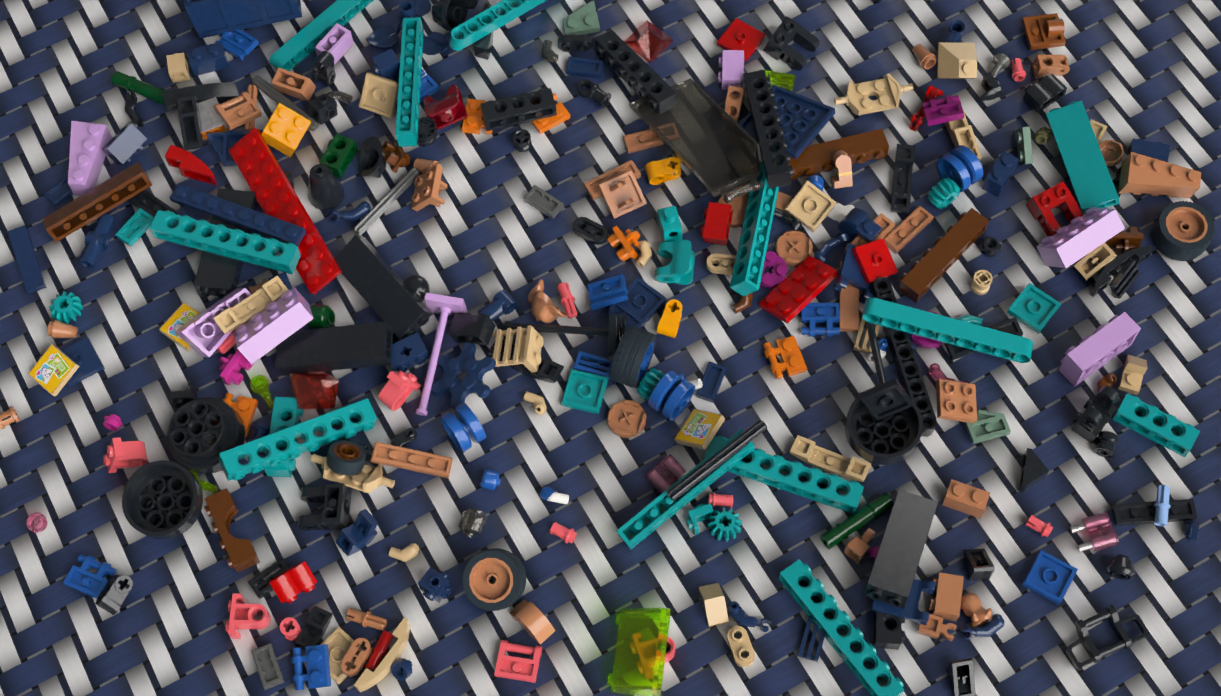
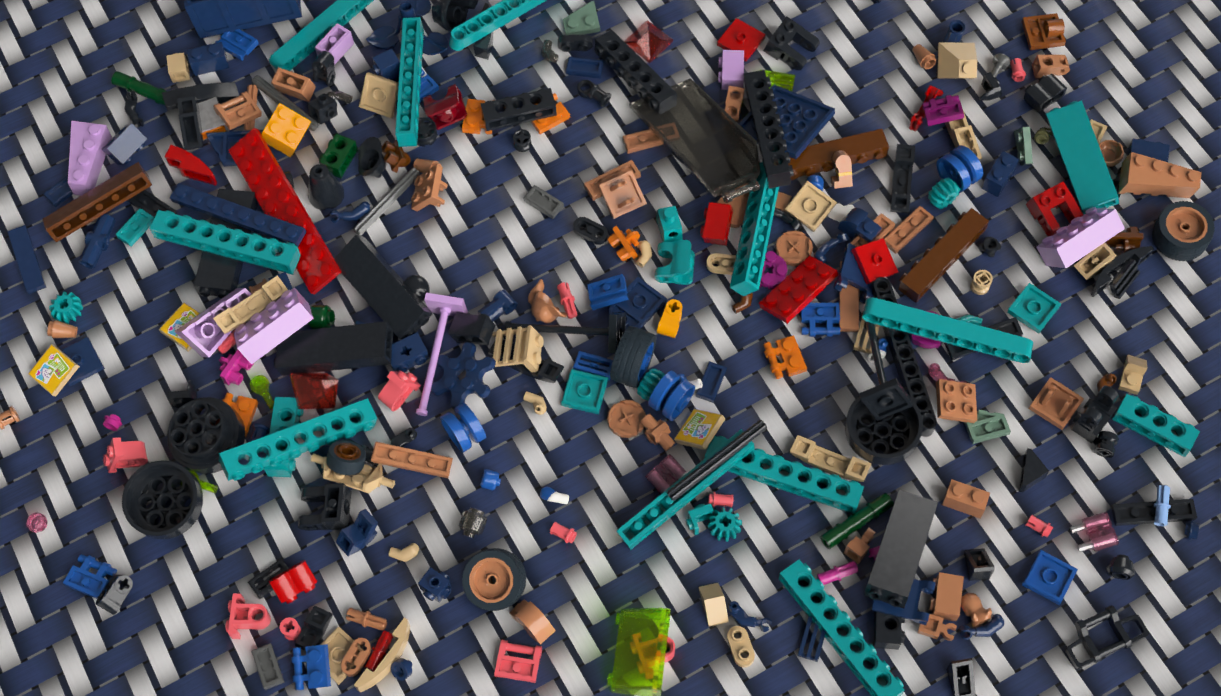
(240, 551): reddish brown arch -> none
(657, 432): none -> nougat axle
(662, 170): light orange piece -> none
(838, 573): none -> dark pink axle
(886, 90): tan plate -> none
(1056, 403): none -> nougat plate
(1099, 348): lavender brick -> none

